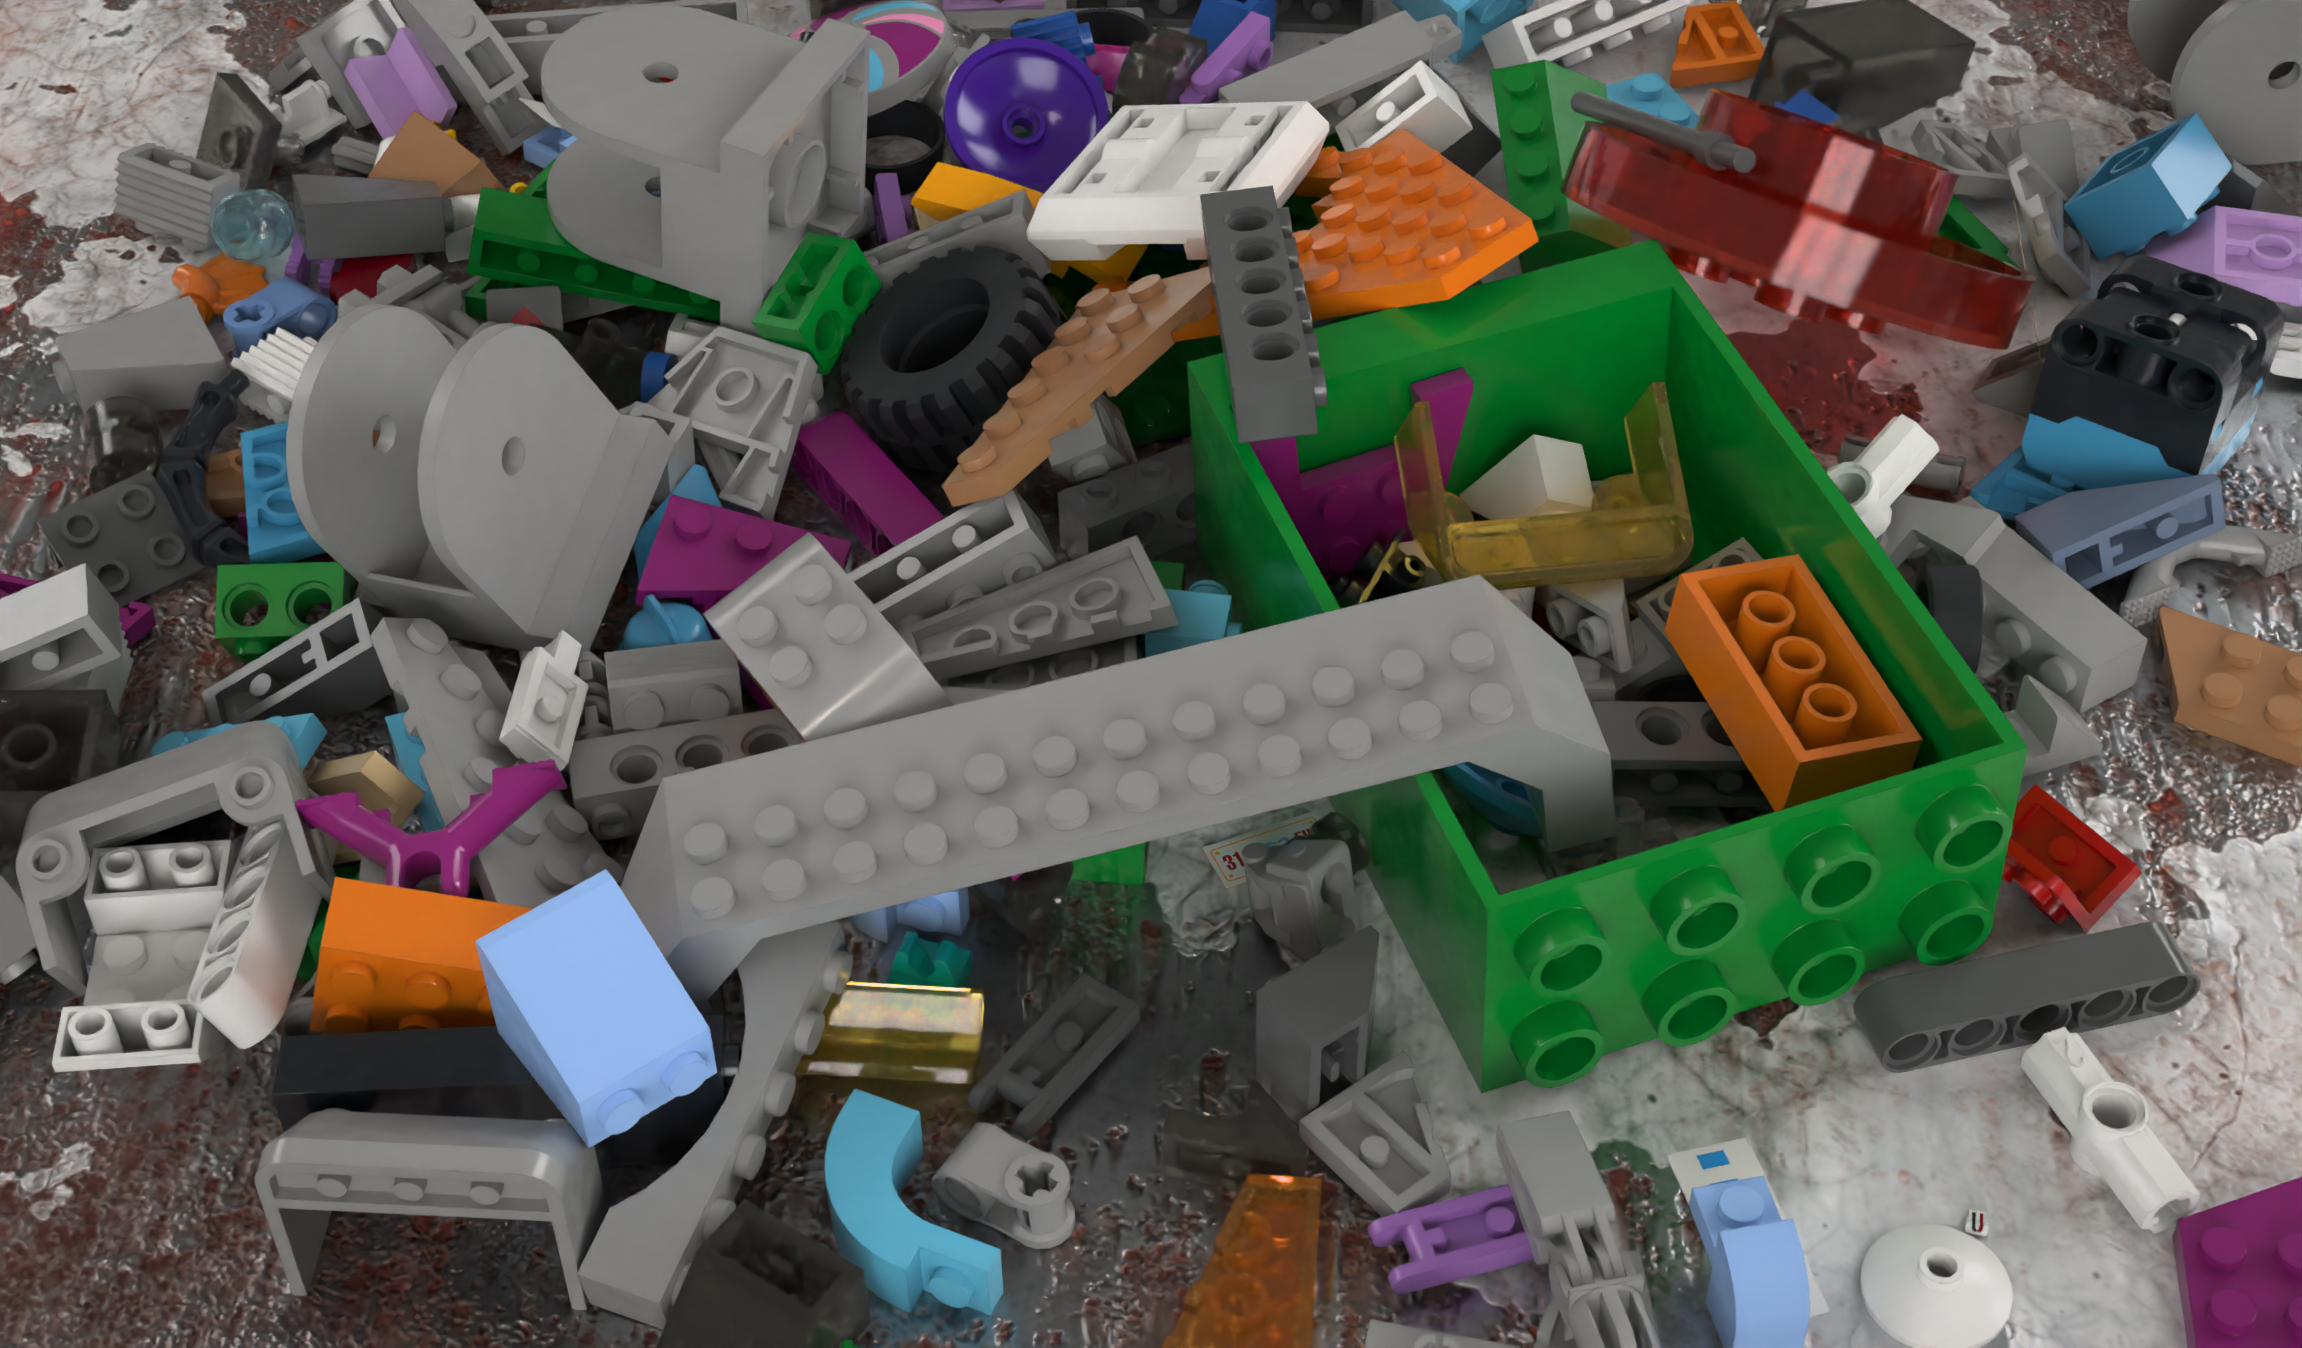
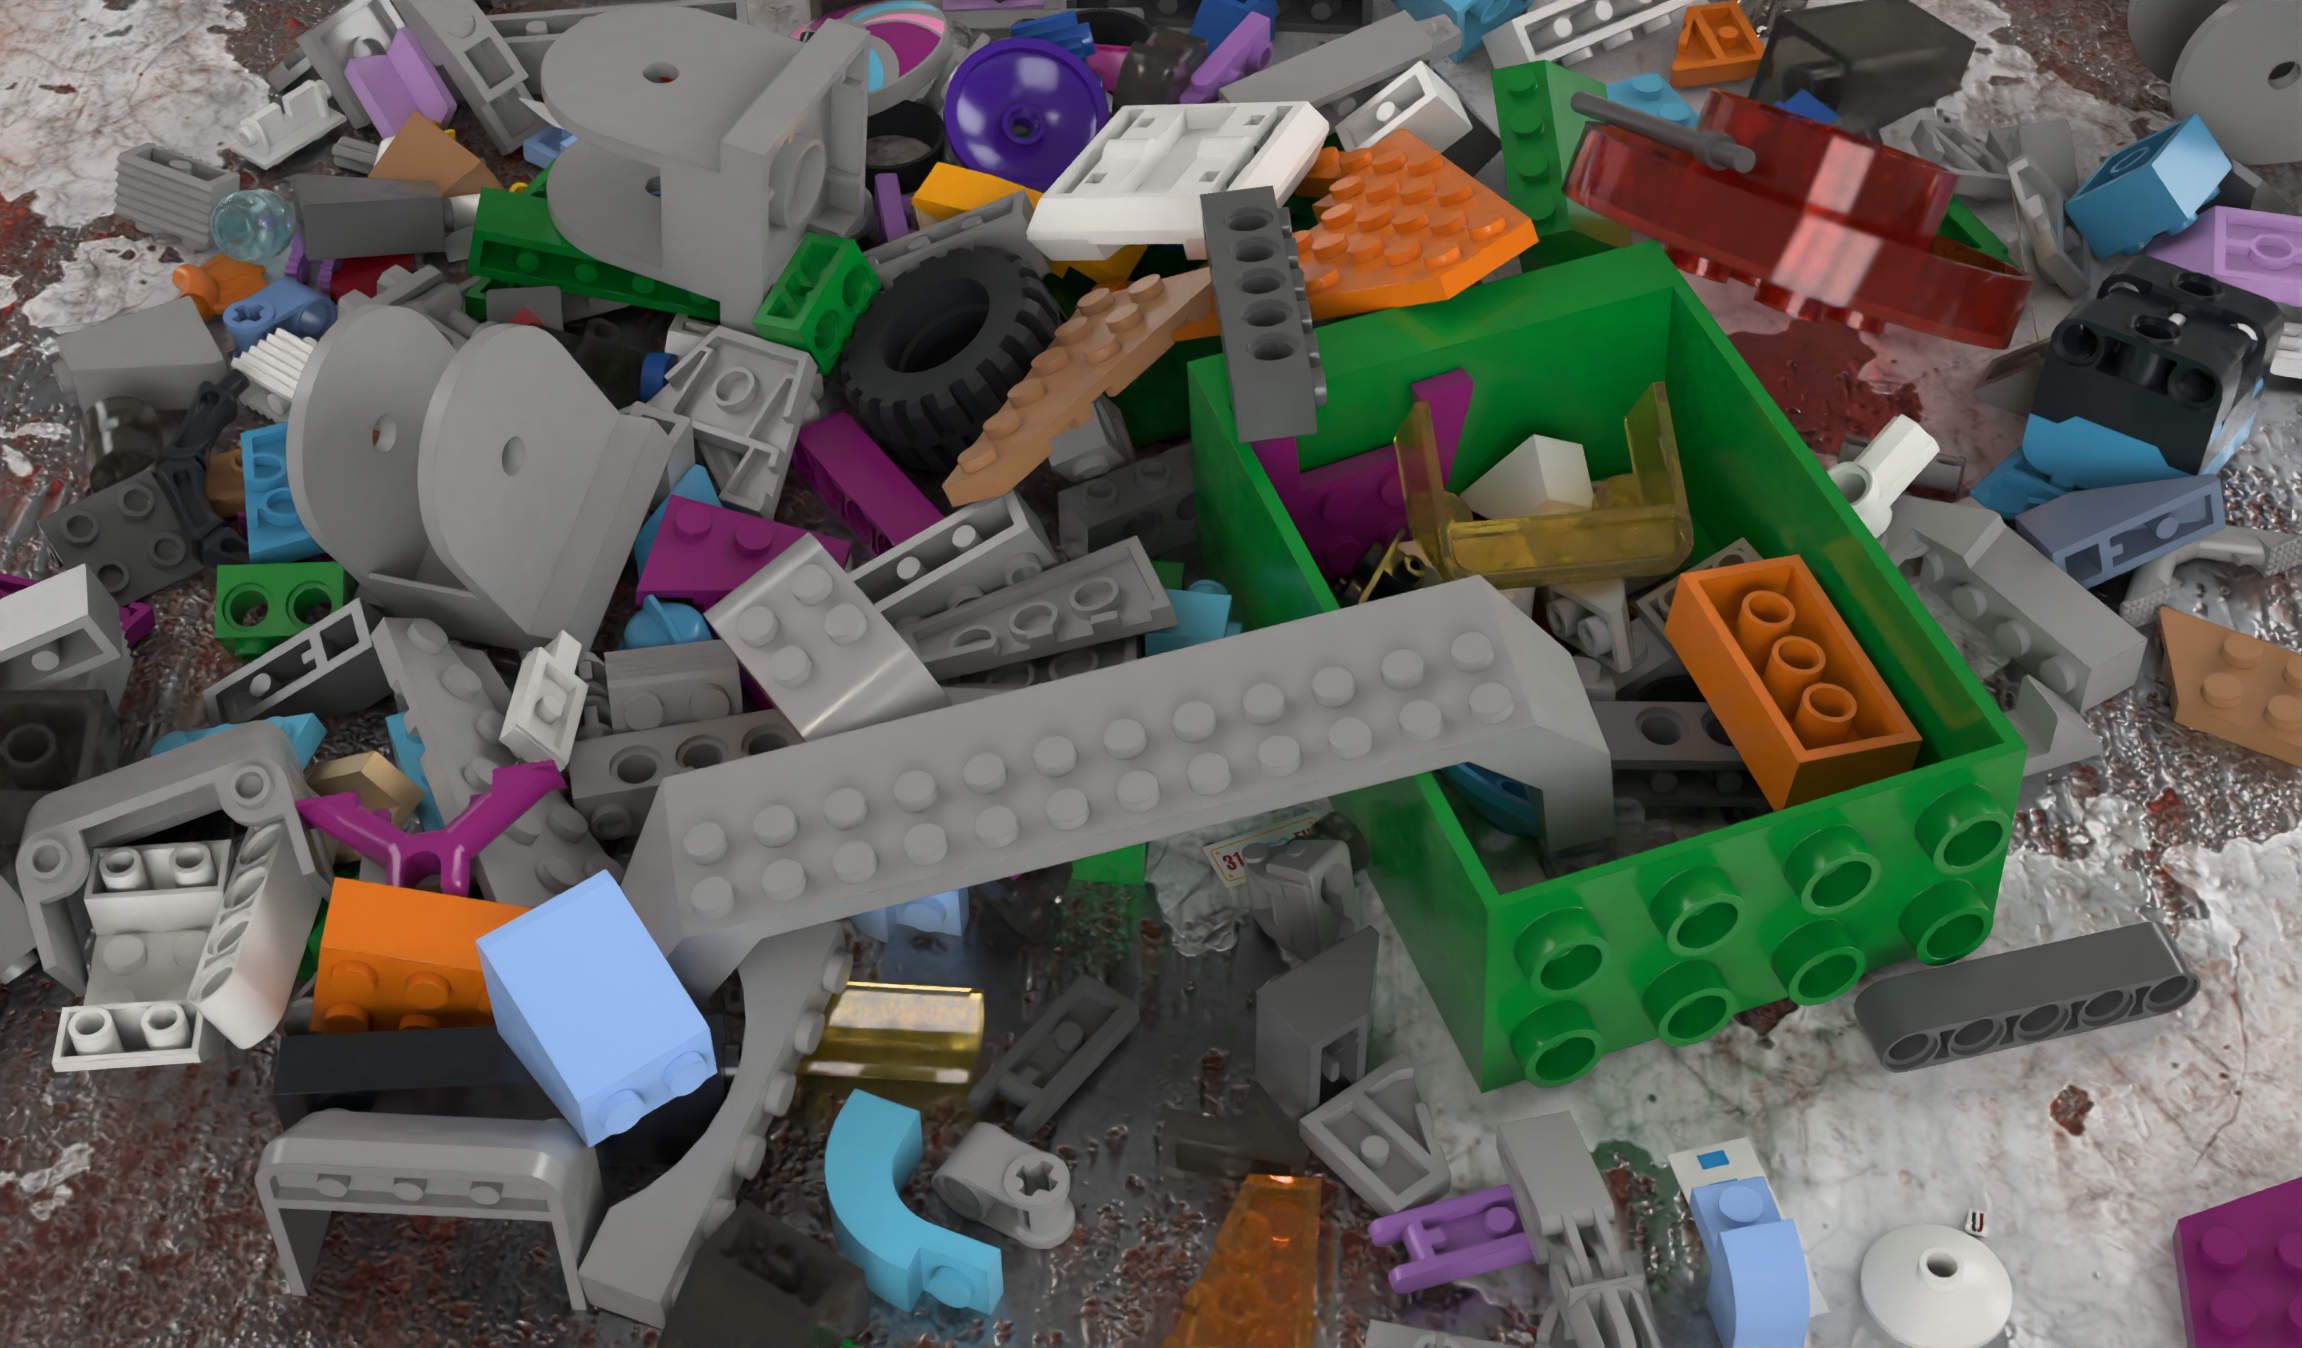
(245, 134): clear smoke tile -> none
(930, 963): teal tile -> none
(1956, 603): black tyre -> none
(2064, 862): red bracket -> none
(2110, 1130): white piece -> none

